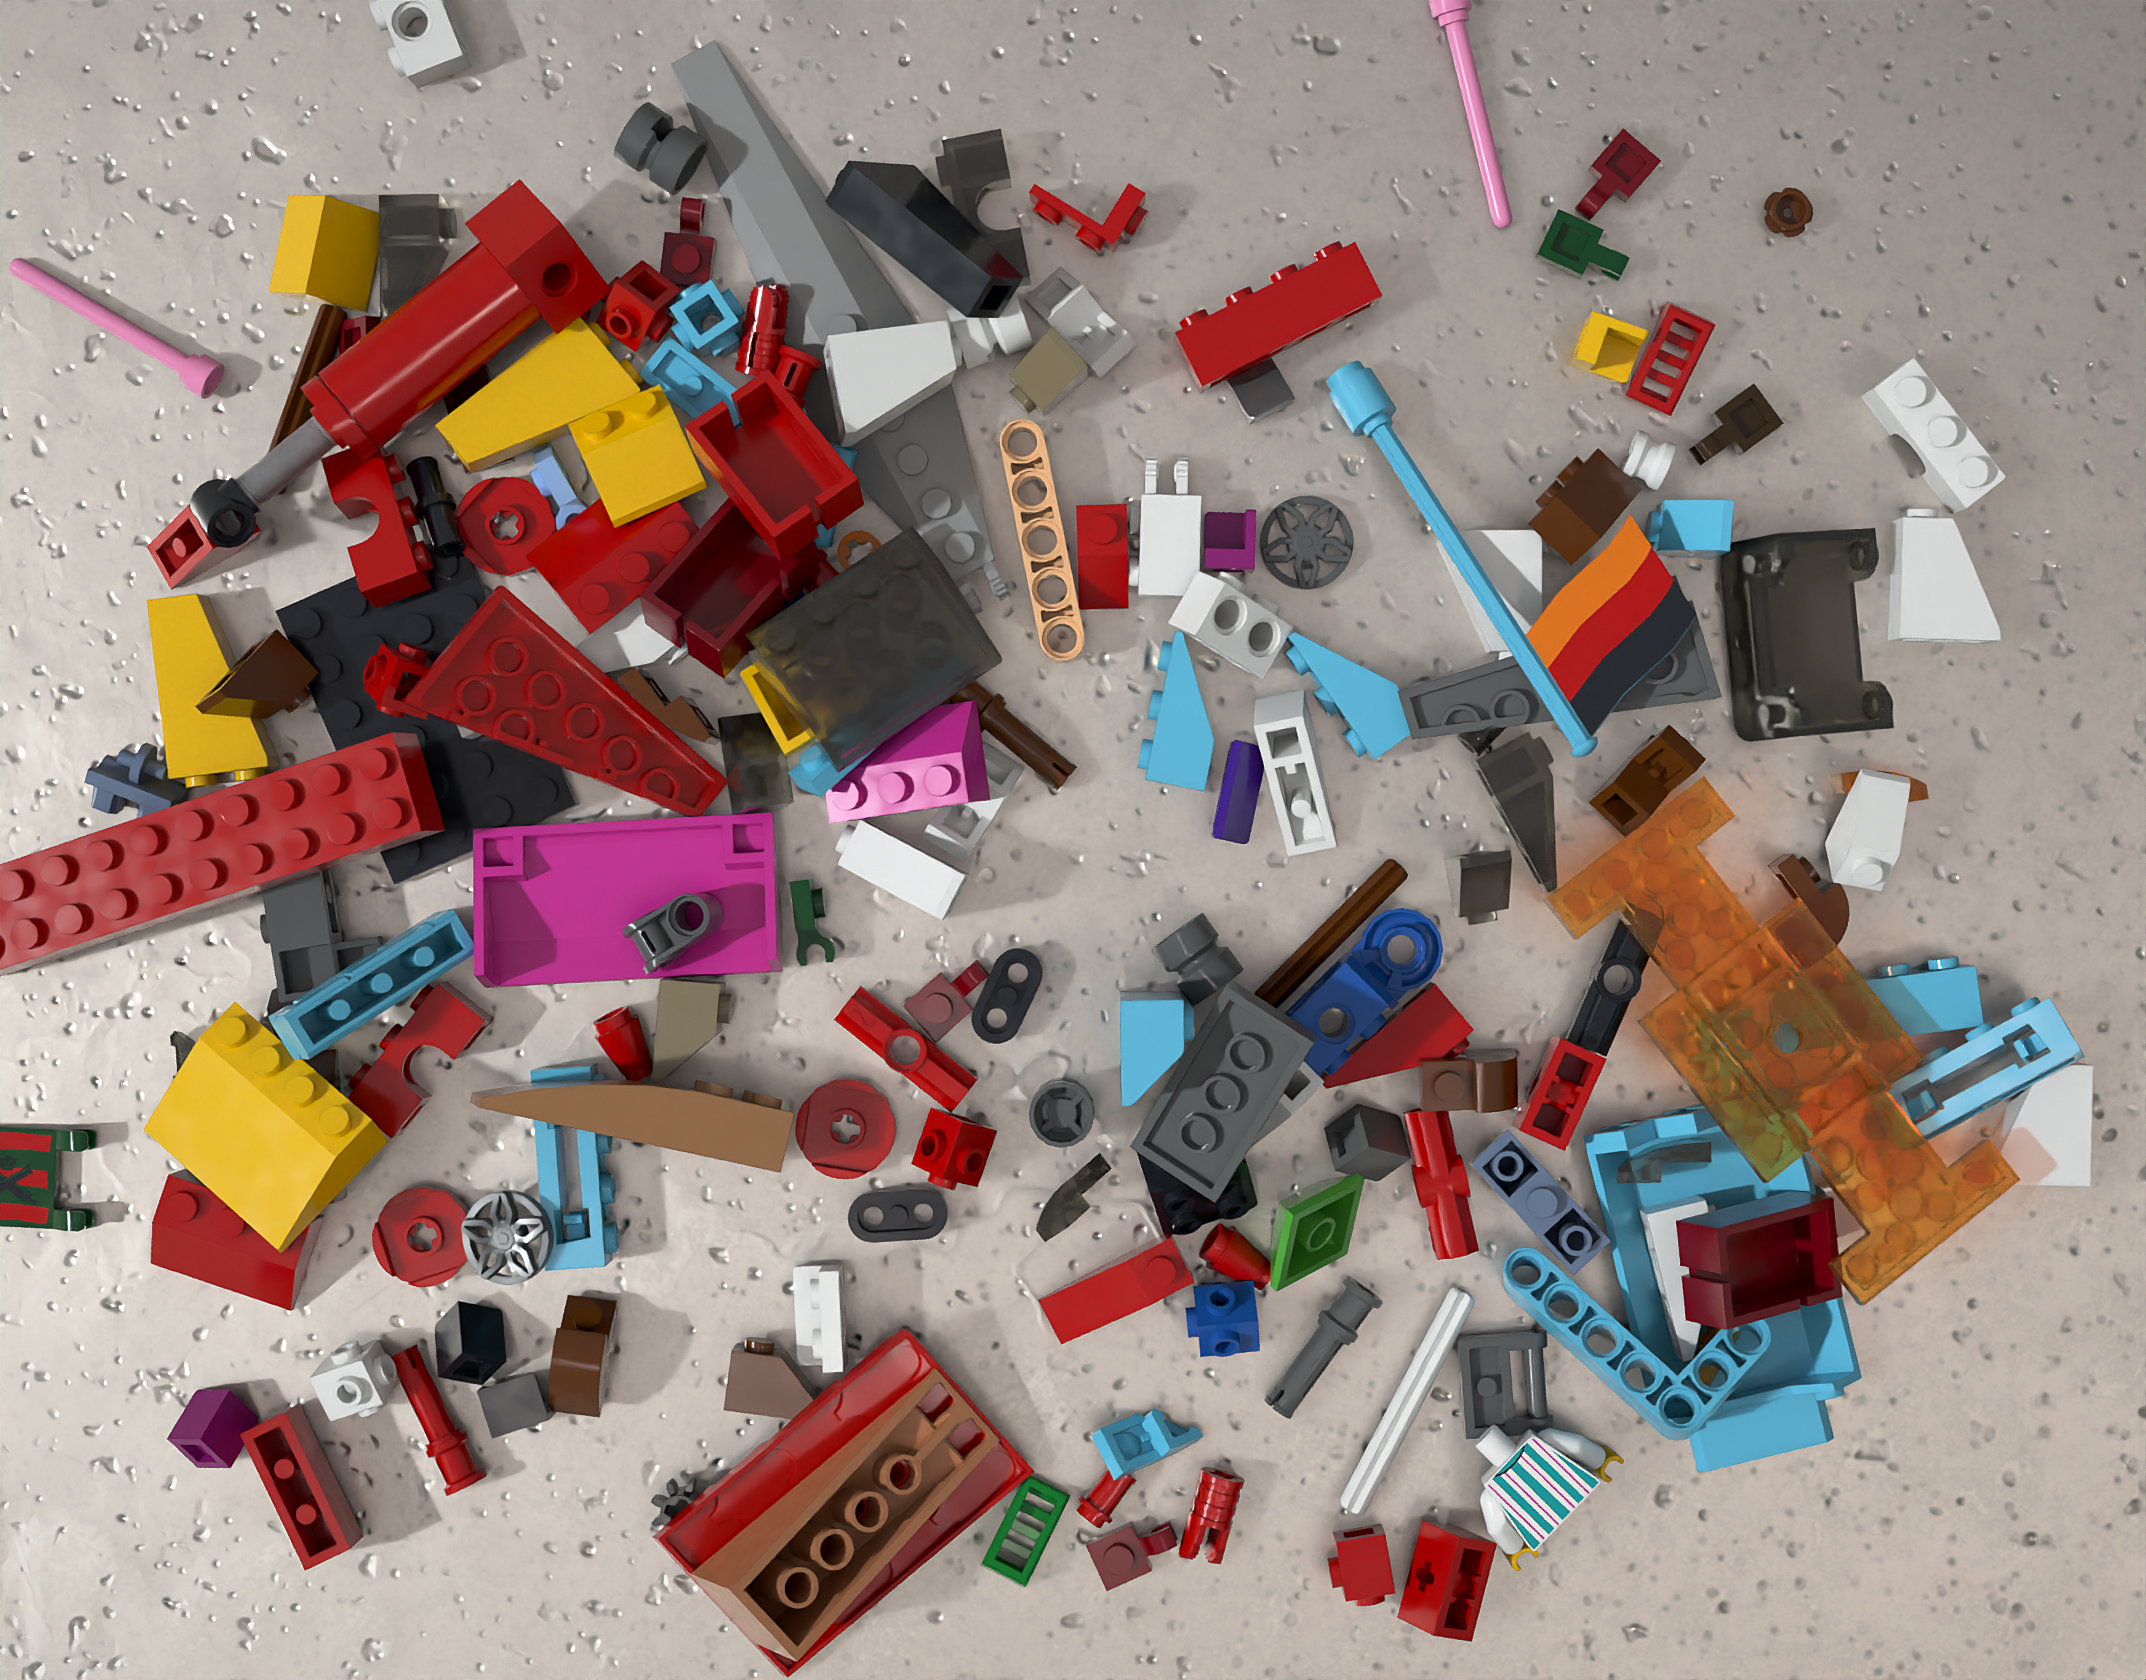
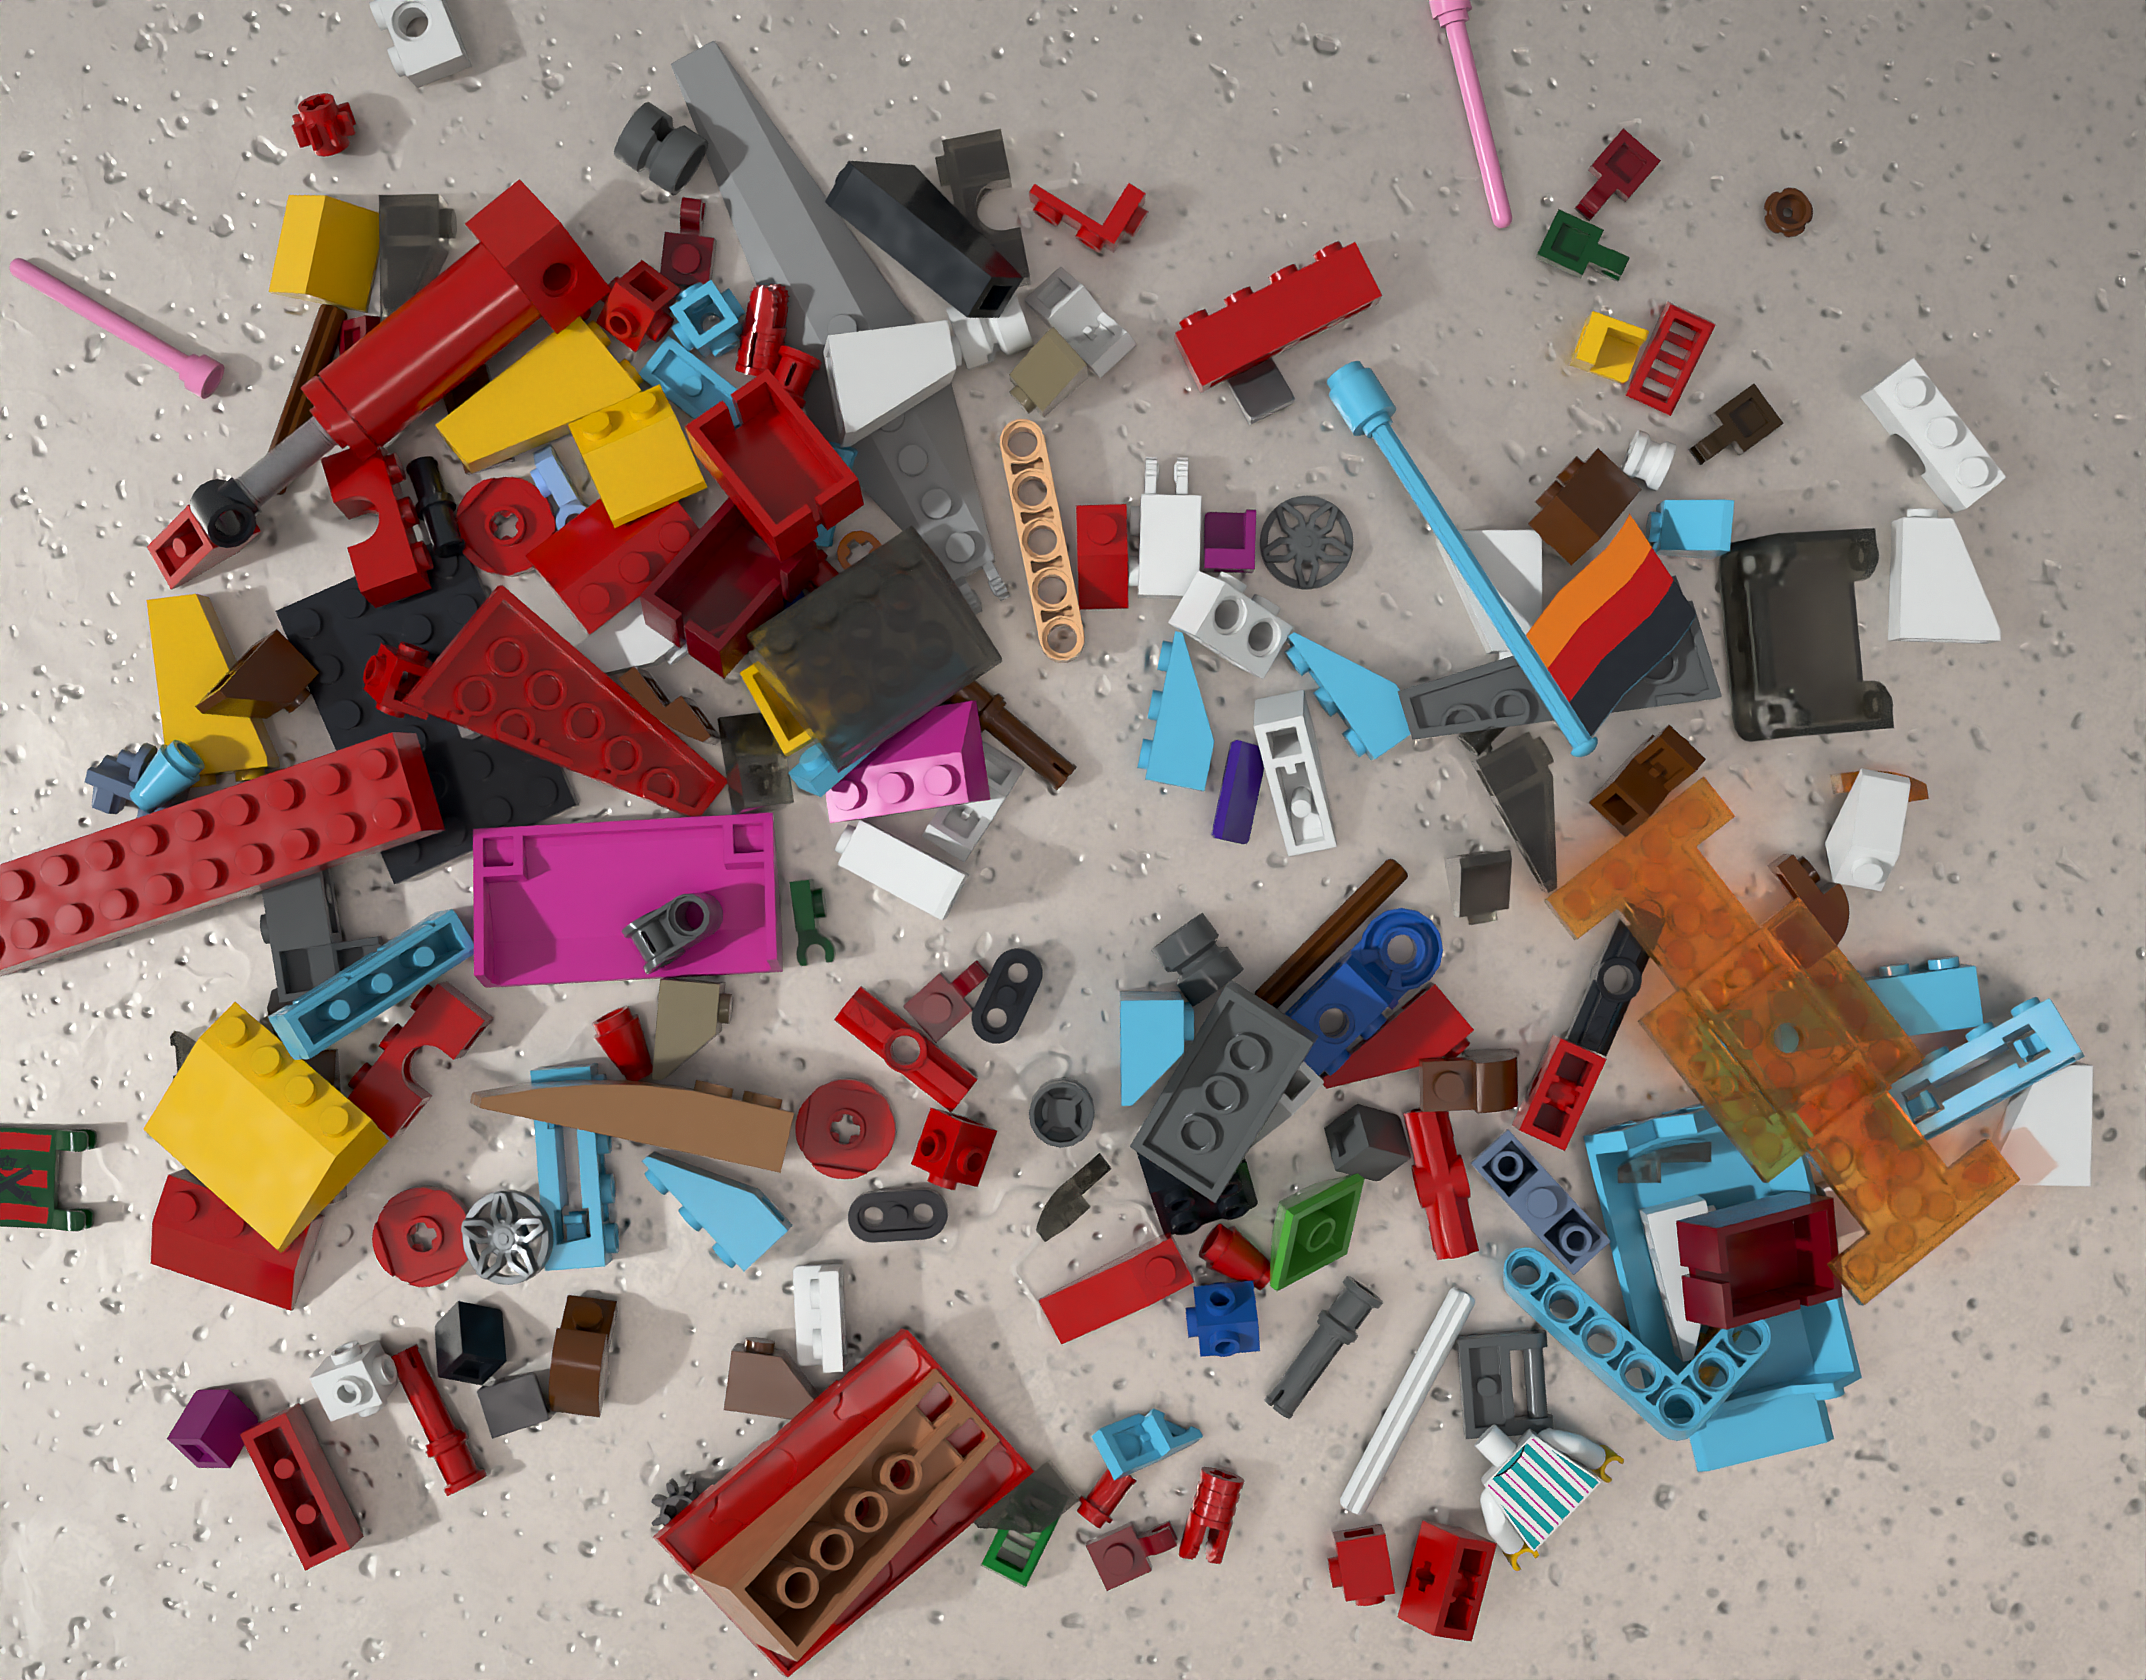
(167, 776): none -> medium azure cone
(323, 124): none -> red gear
(730, 1211): none -> medium azure slope
(1032, 1503): none -> clear smoke slope

